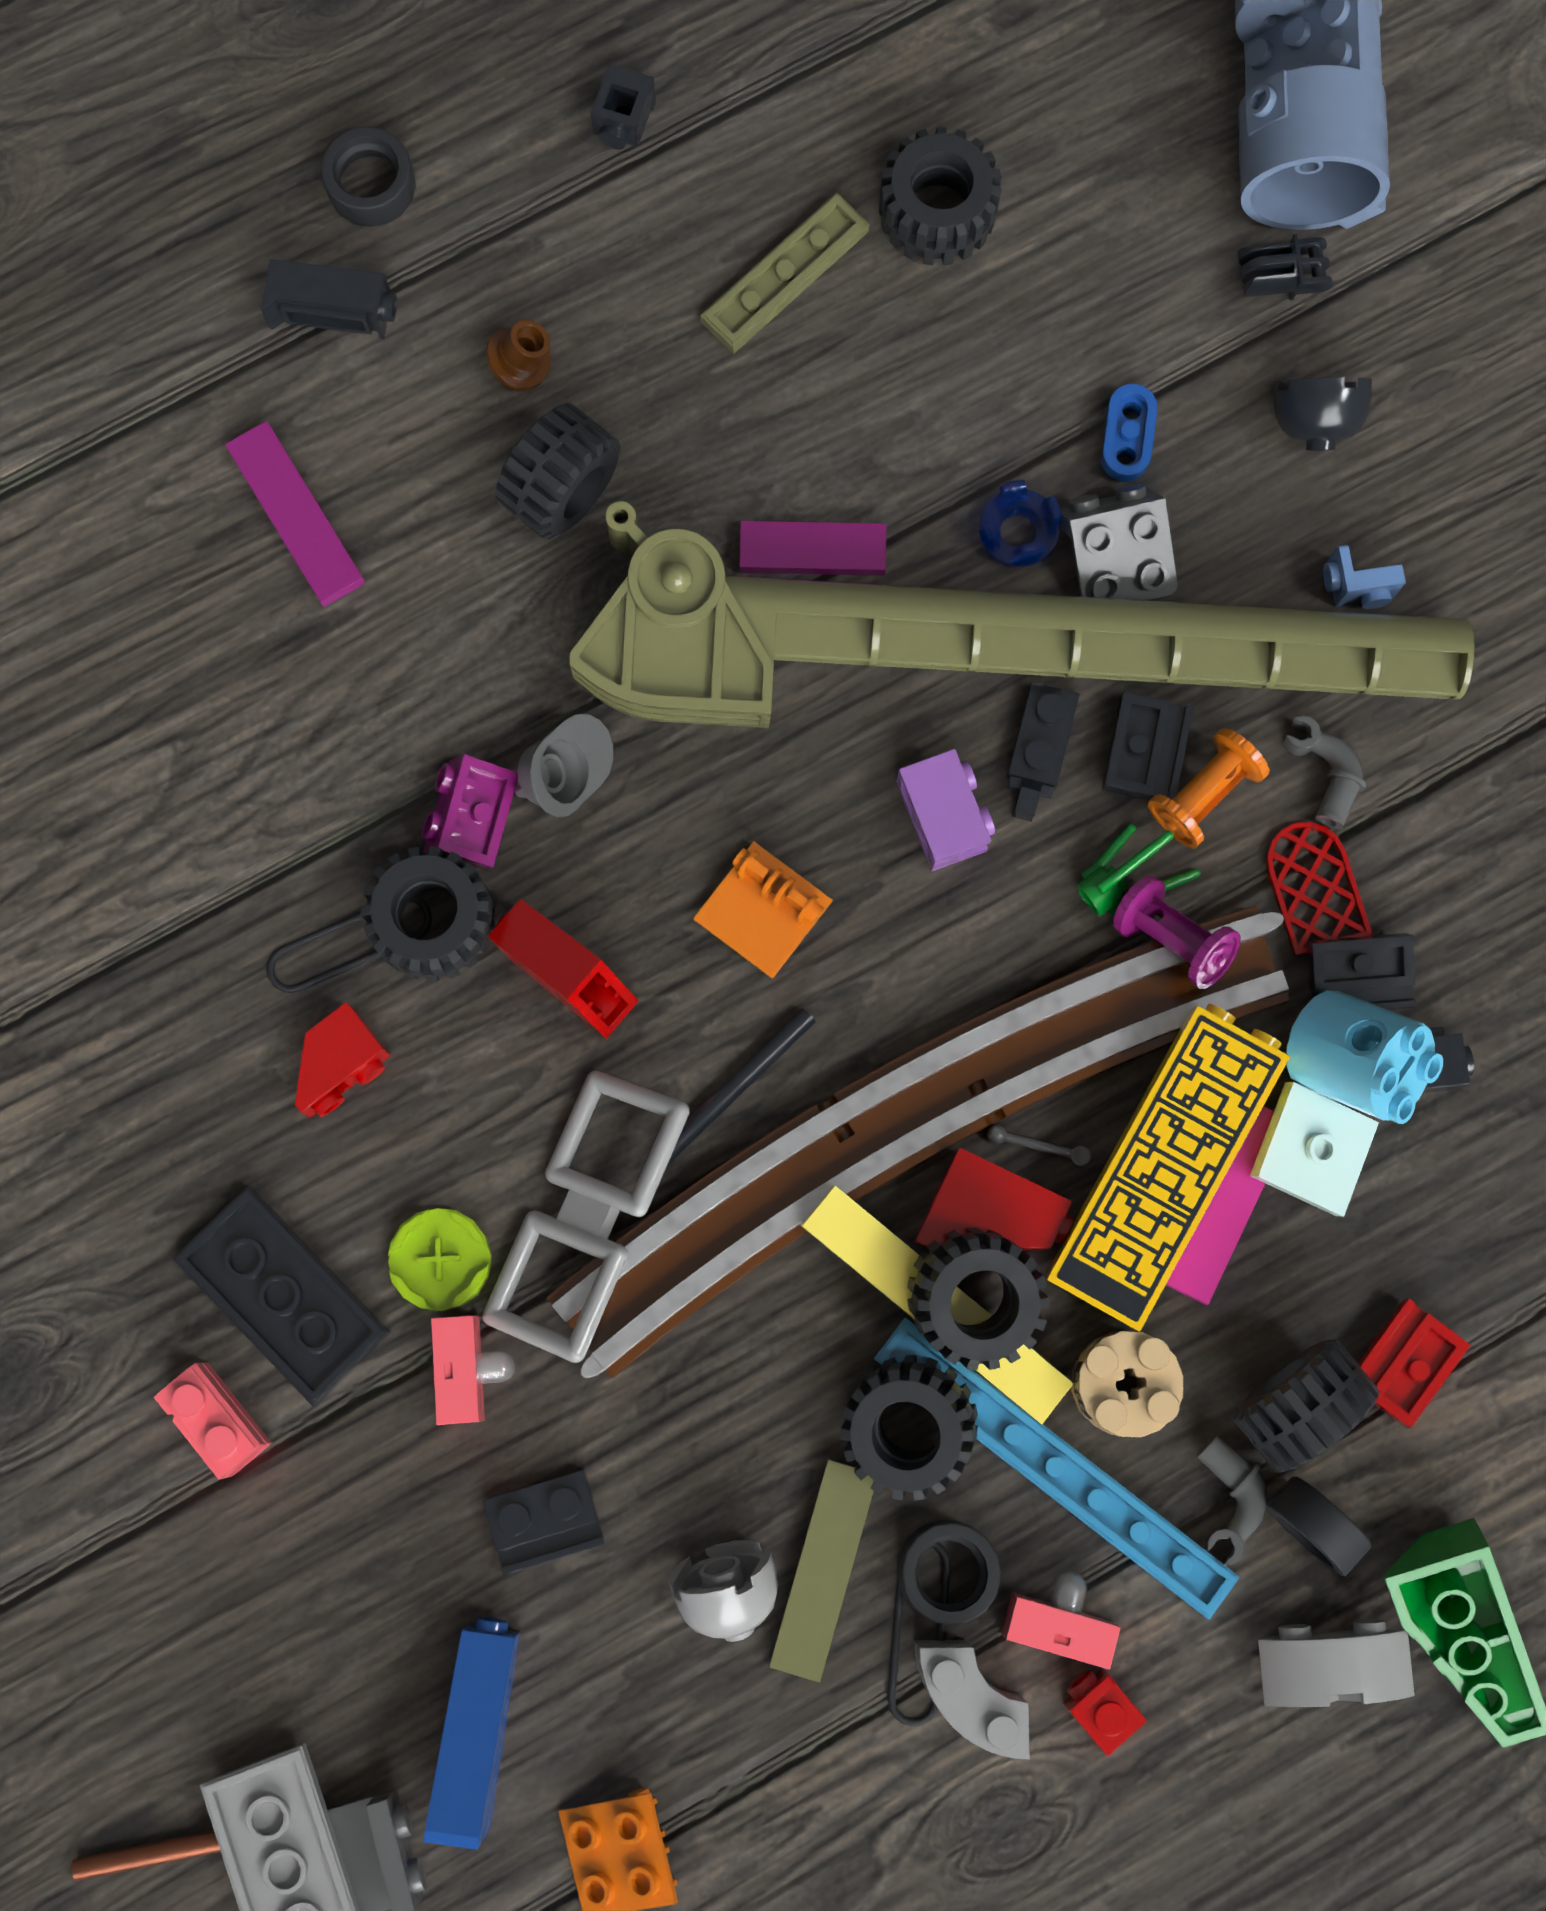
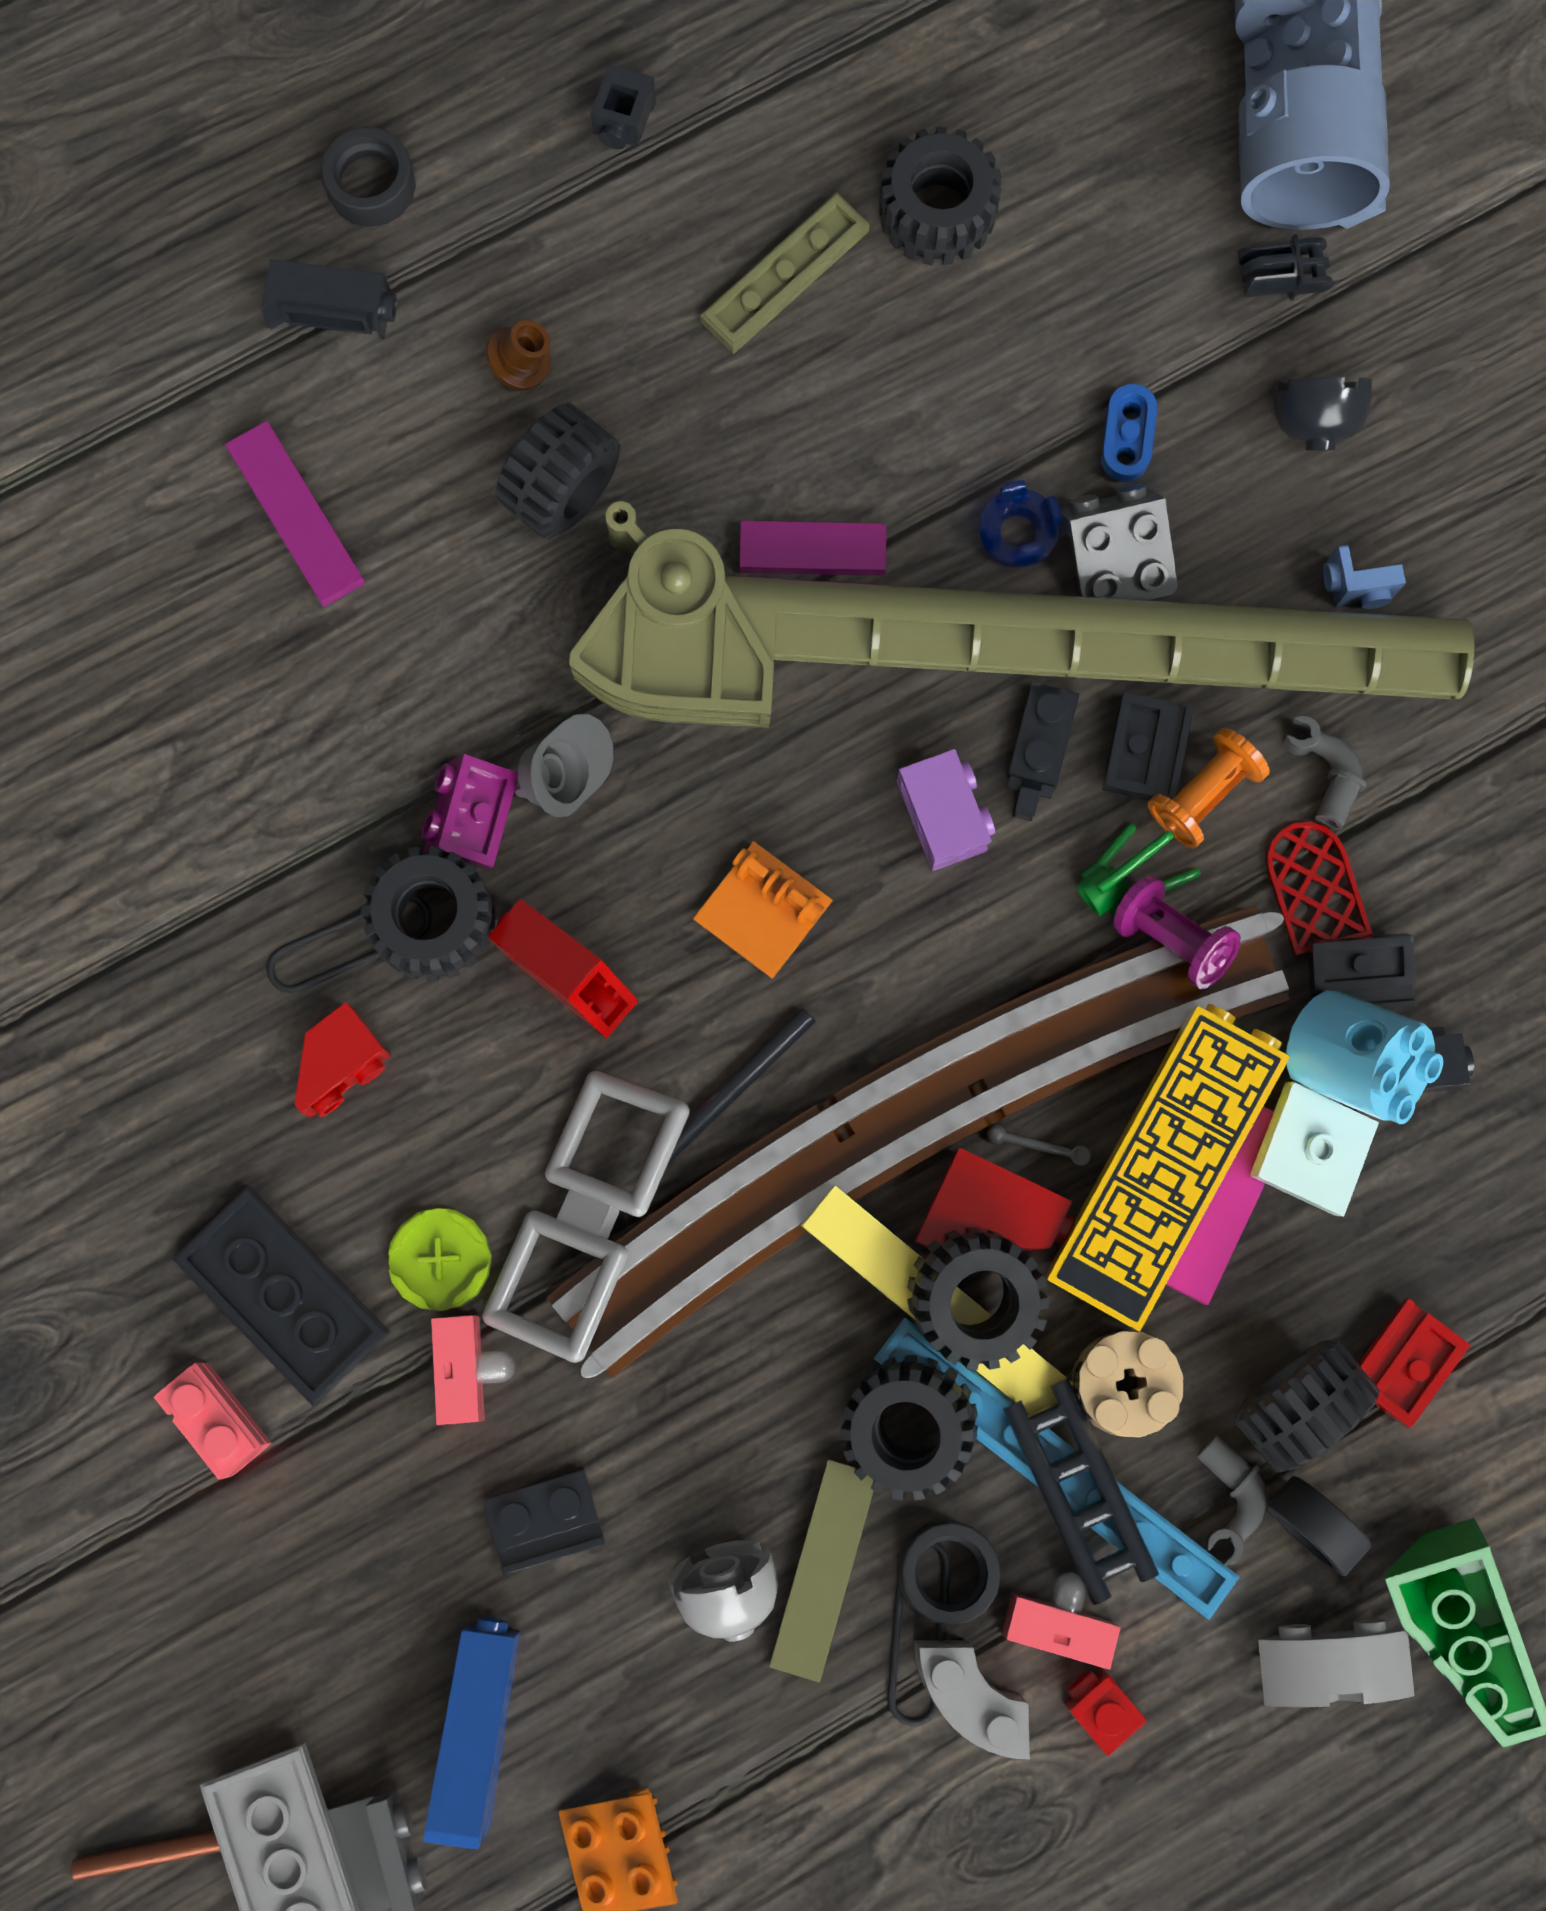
(1112, 1502): none -> black bar

